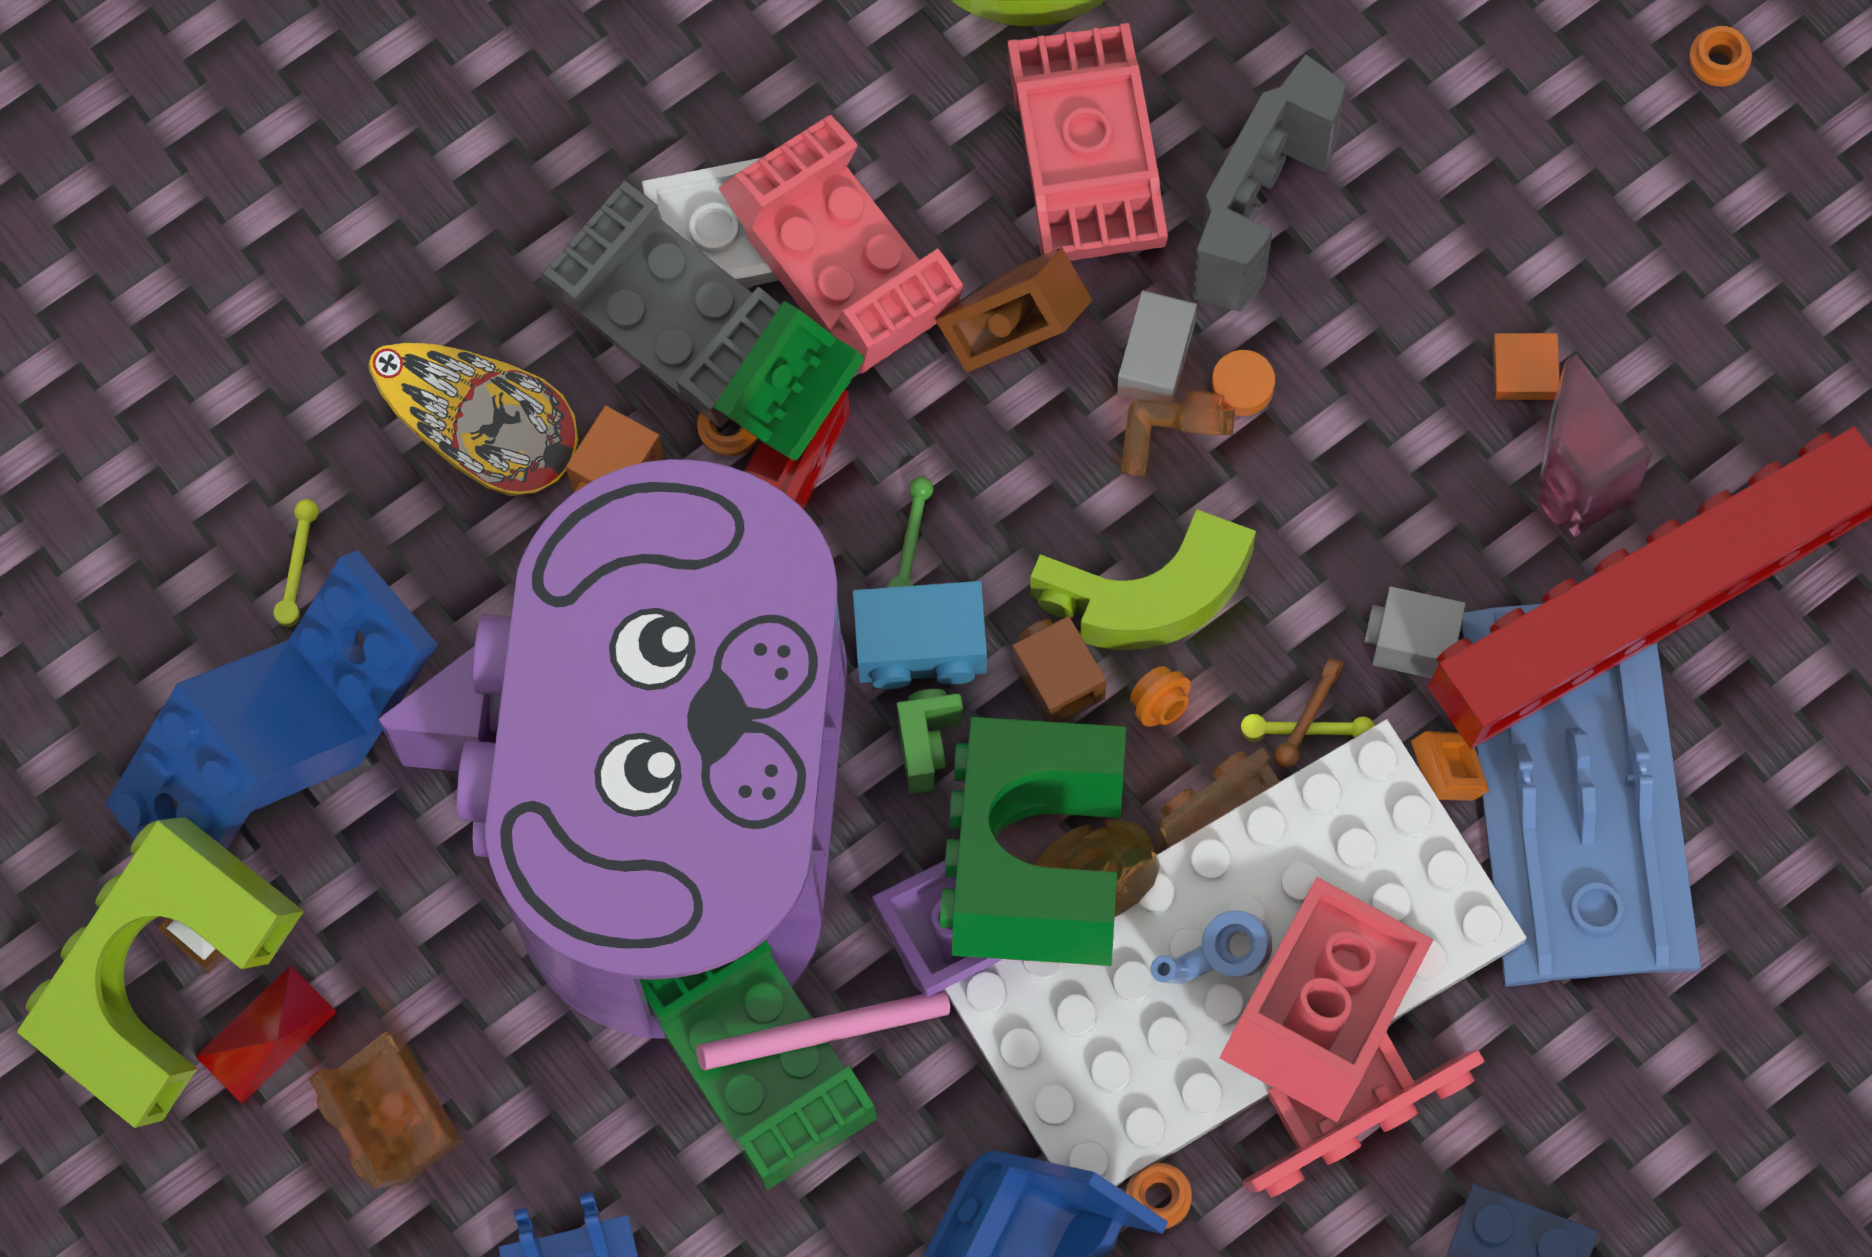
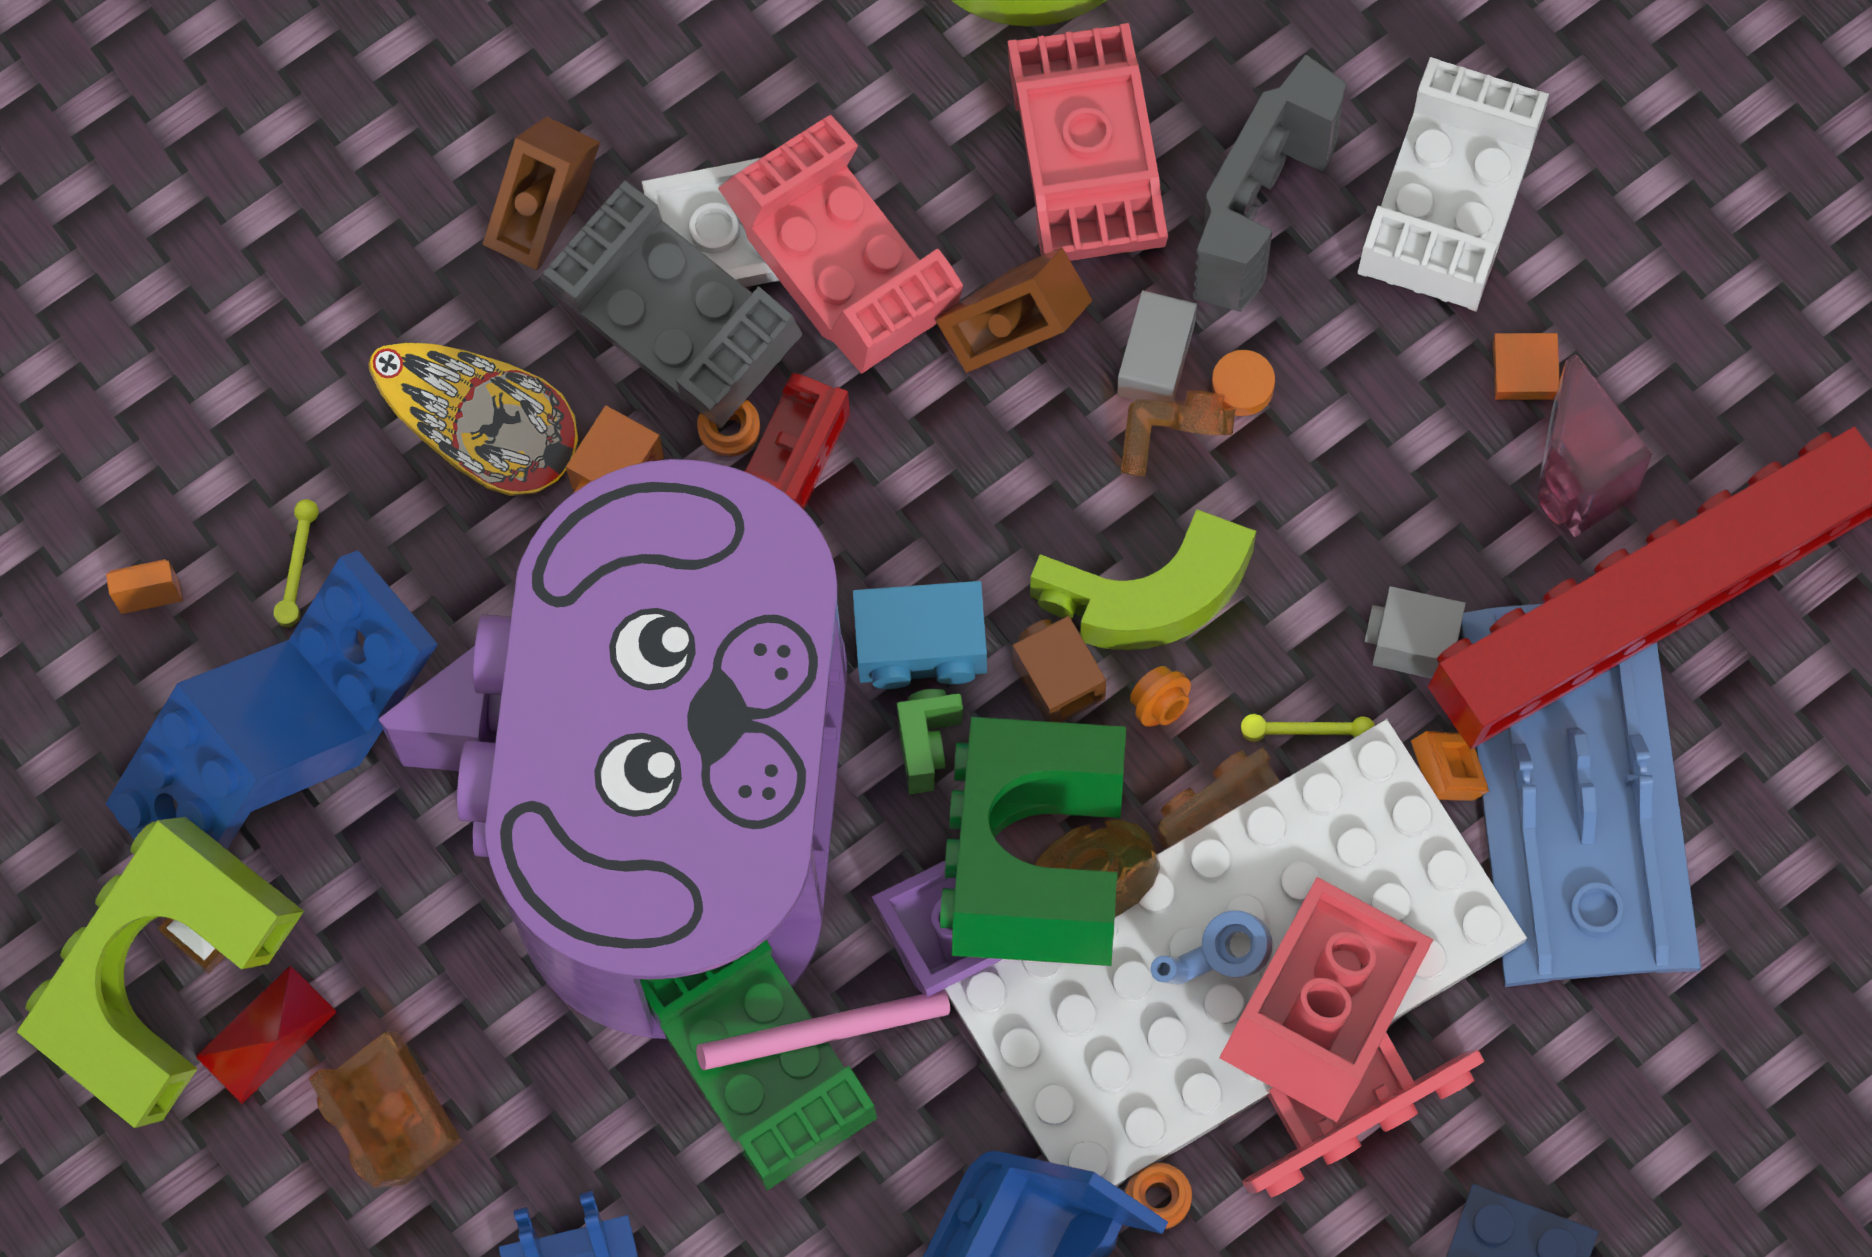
(144, 586): none -> orange tile
(540, 191): none -> dark orange slope
(789, 381): green bracket -> none
(920, 489): bright green hinge -> none
(1287, 754): dark orange hinge -> none
(1453, 184): none -> white plate
(1724, 41): orange plate -> none

